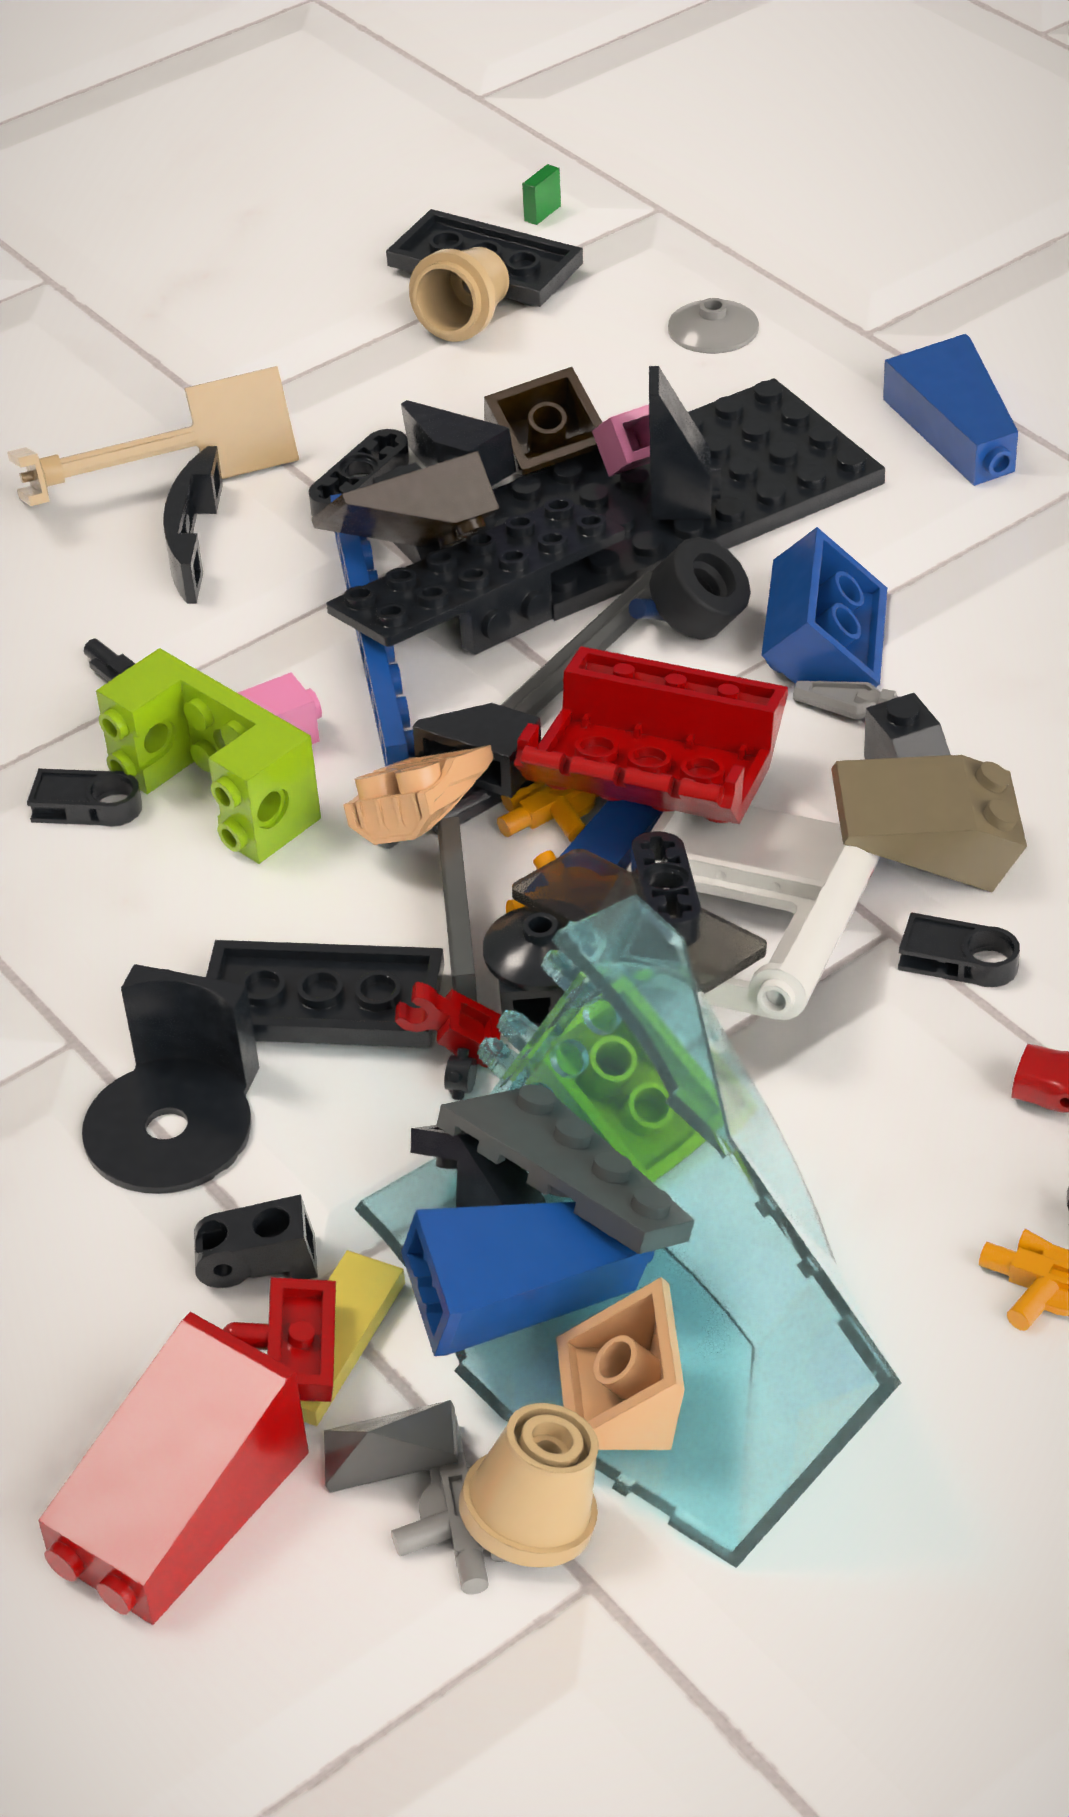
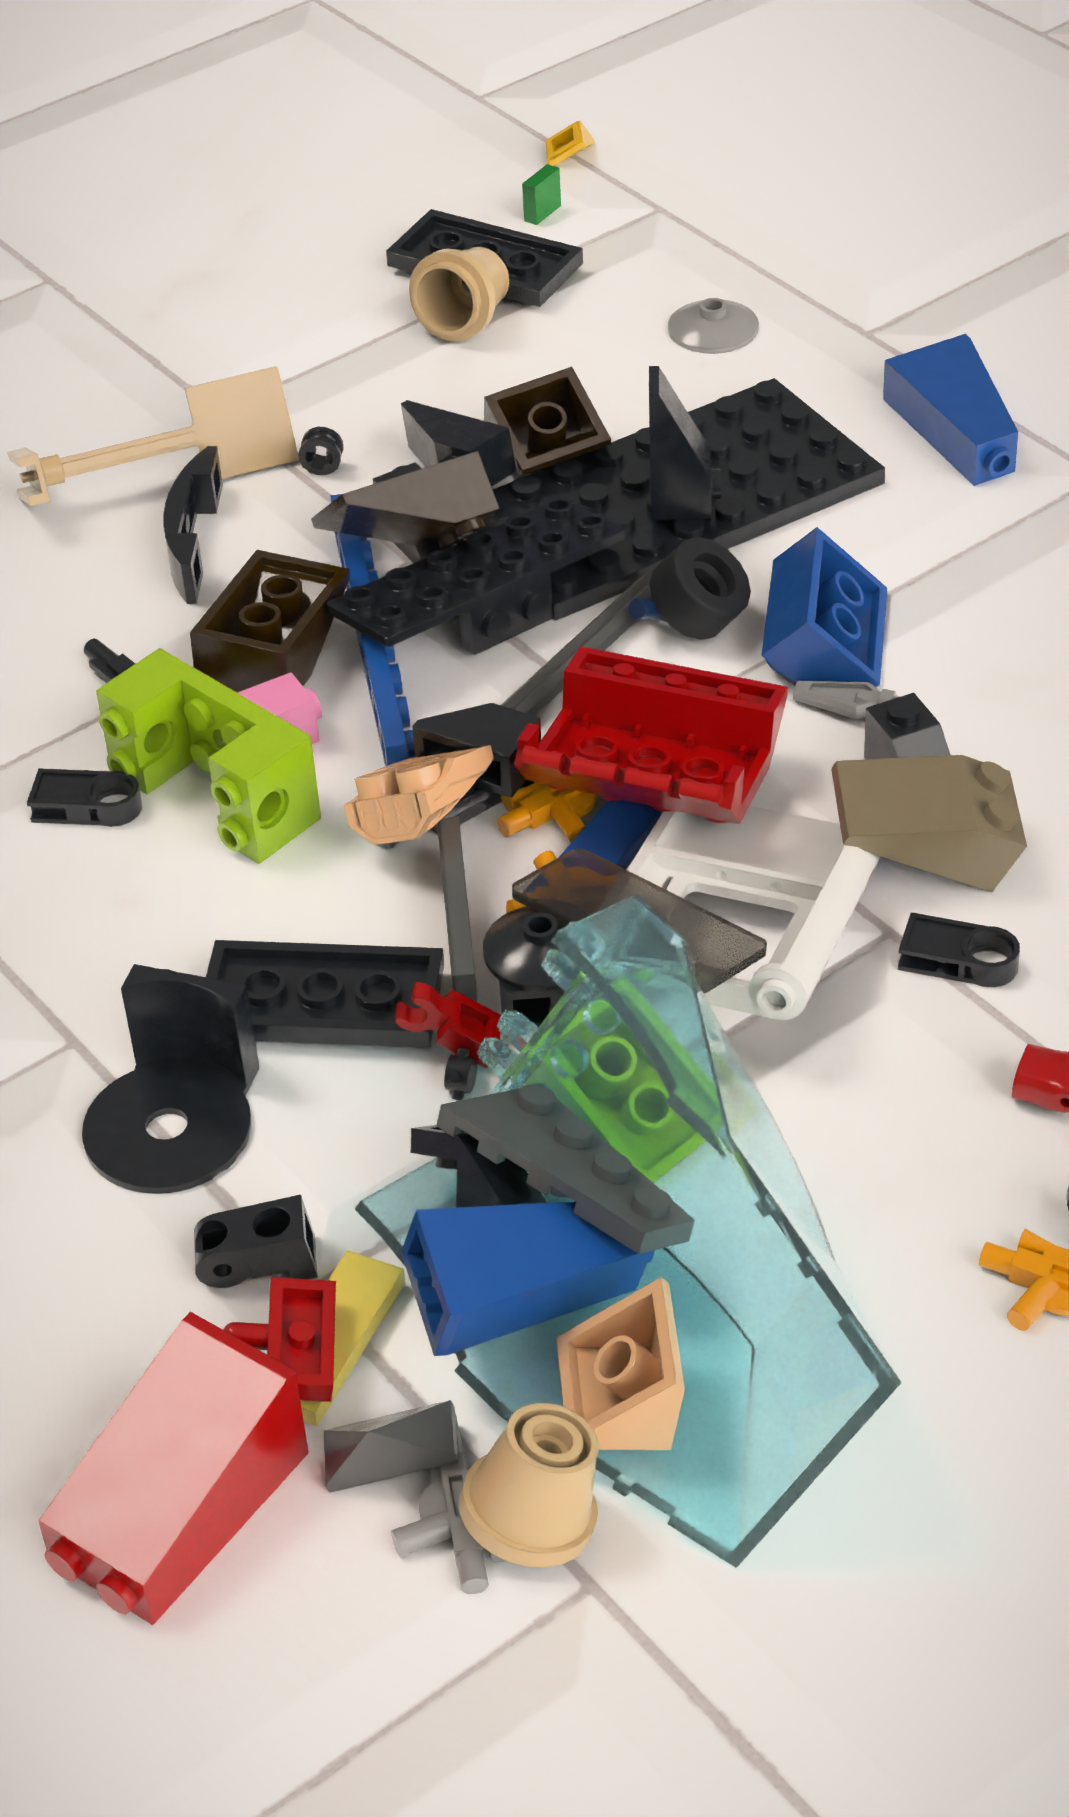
(268, 621): none -> dark brown slope
(317, 463): none -> black bush
(373, 456): black beam -> none
(568, 143): none -> yellow slope
(624, 440): bright pink brick -> none
(670, 873): black beam -> none

